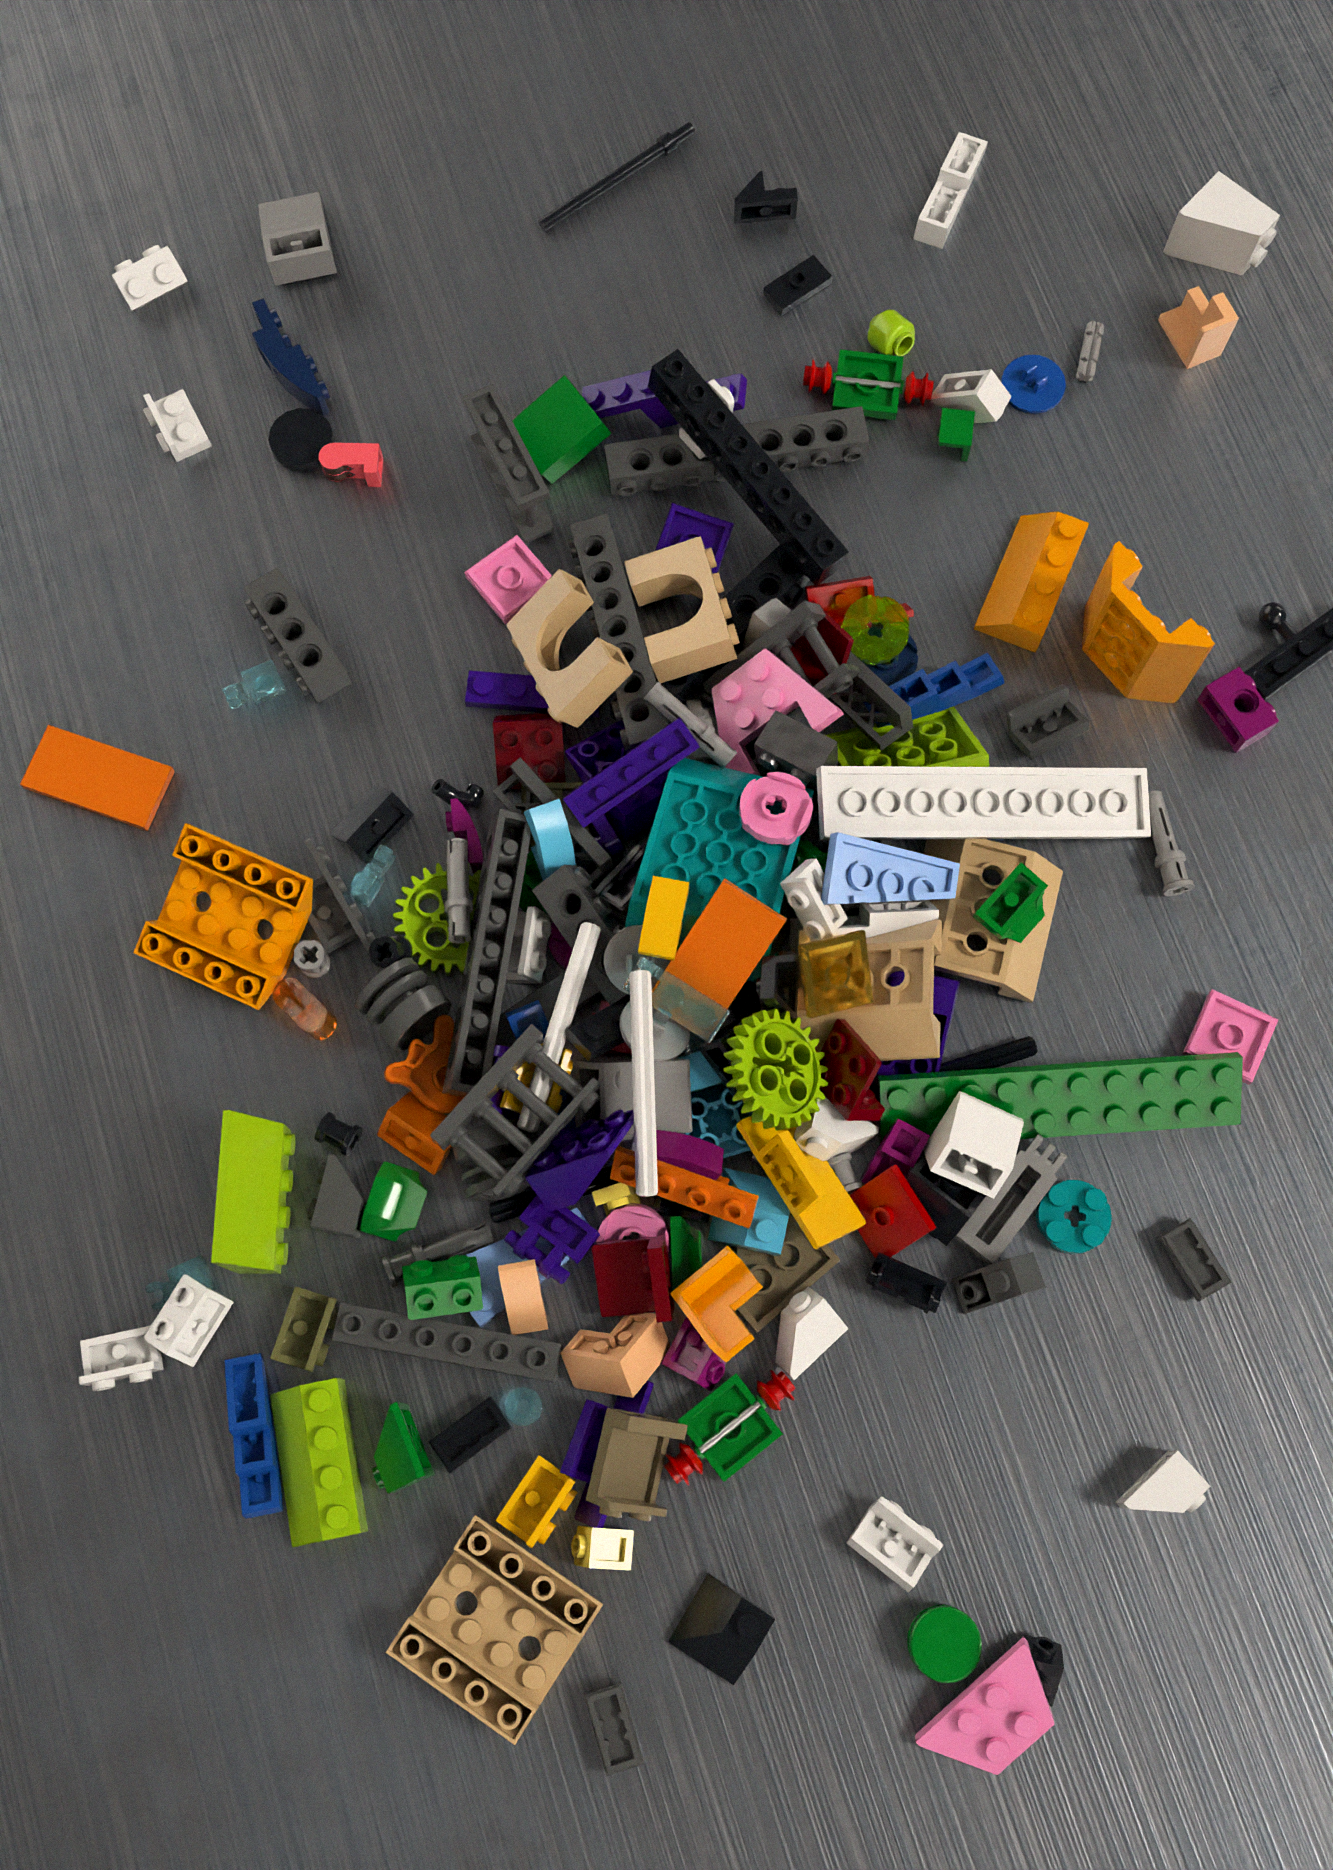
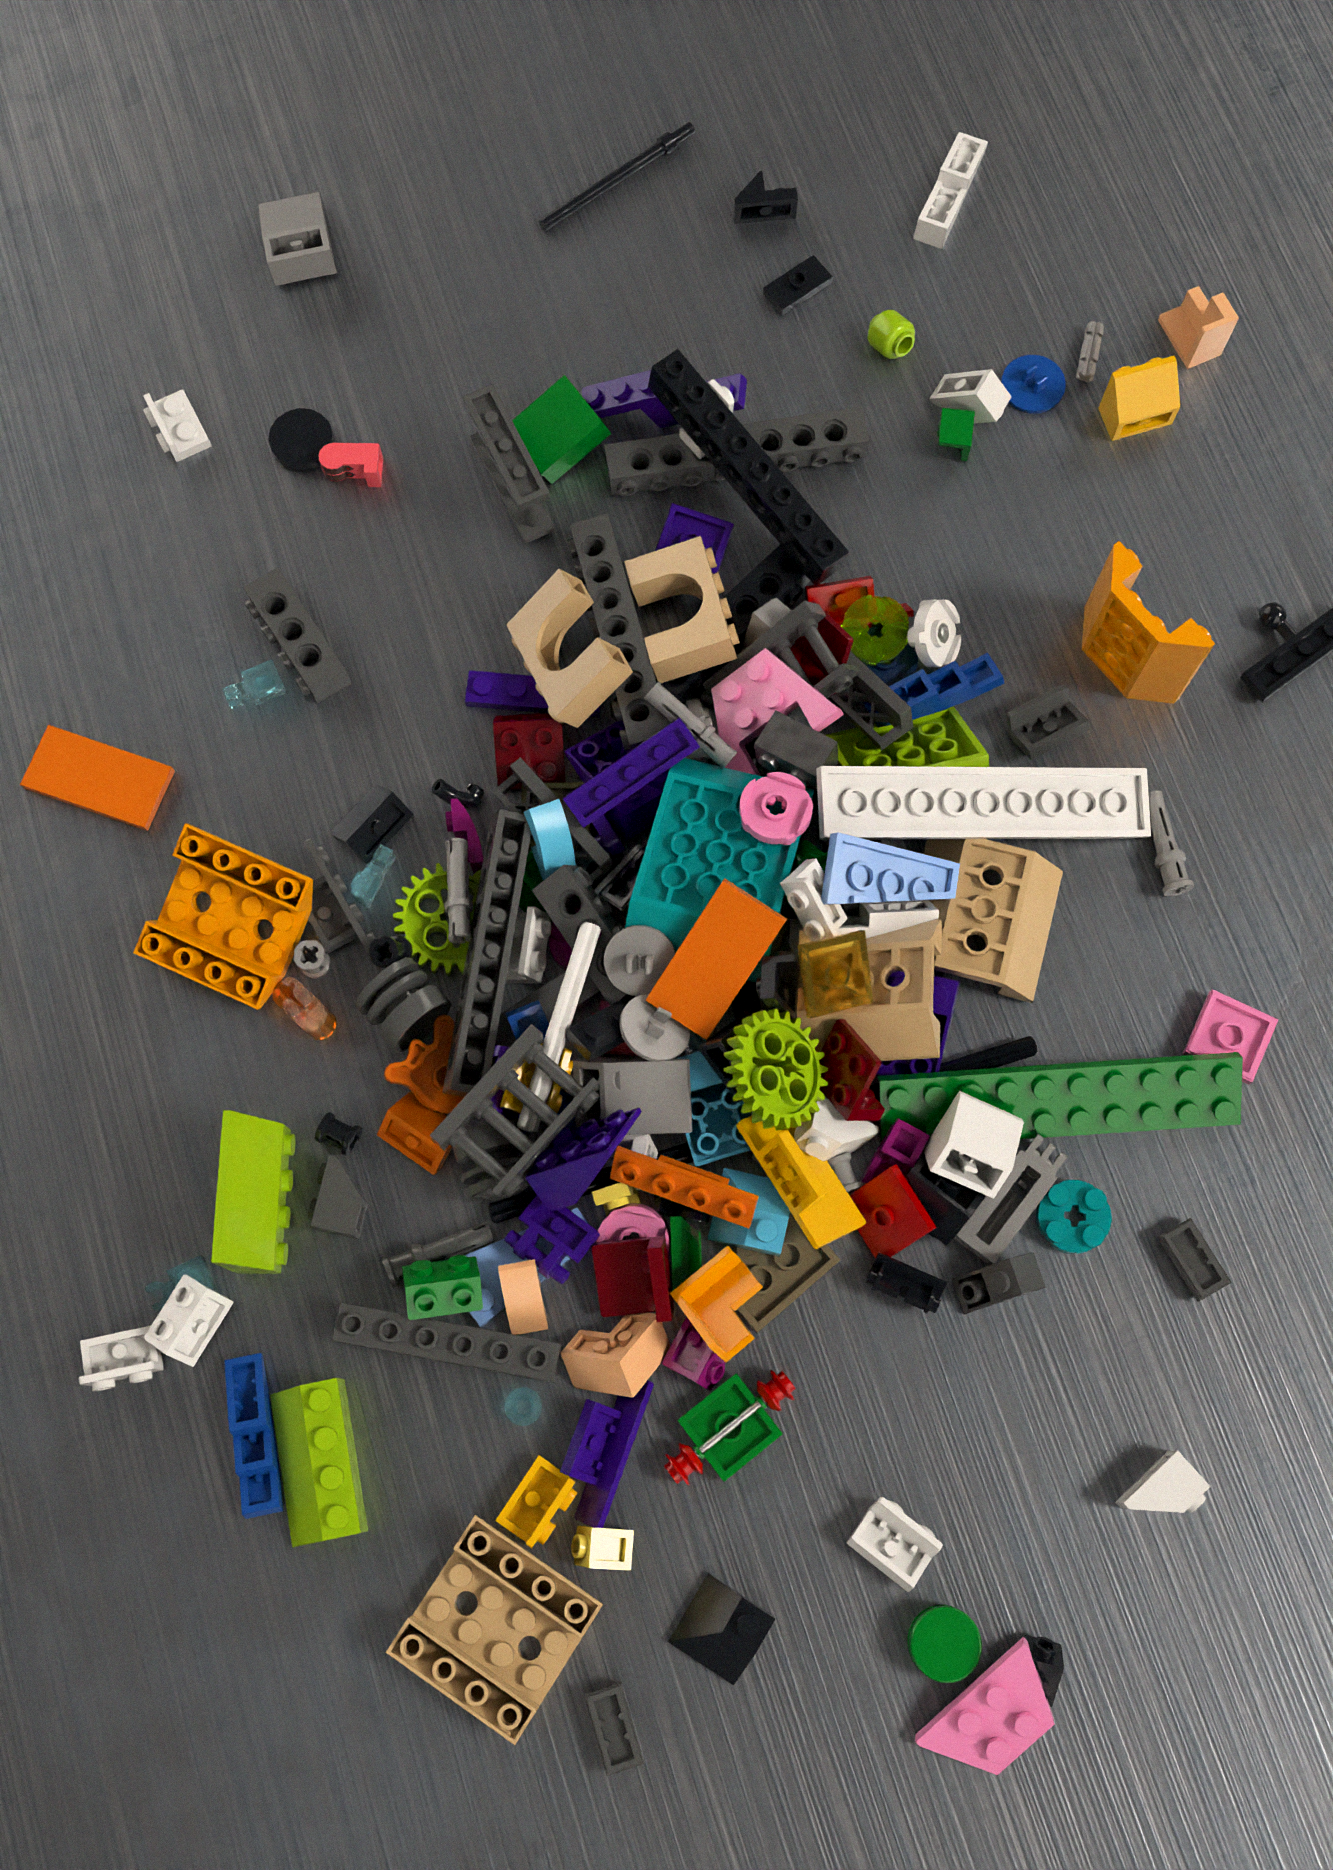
(149, 277): white bracket -> none
(288, 362): dark blue slope -> none
(305, 1329): olive bracket -> none
(393, 1202): green slope -> none
(400, 1452): green slope -> none
(470, 1434): black plate -> none
(508, 578): bright pink plate -> none
(631, 1463): dark tan panel -> none
(643, 1083): white axle -> none
(663, 918): yellow slope -> none
(683, 1002): clear light blue plate -> none
(690, 1153): magenta slope -> none
(806, 1331): white slope -> none
(868, 382): green plate -> none
(935, 633): none -> white plate
(1014, 905): green slope -> none
(1031, 578): light orange slope -> none
(1141, 398): none -> yellow slope
(1223, 228): white slope -> none
(1238, 727): magenta brick -> none

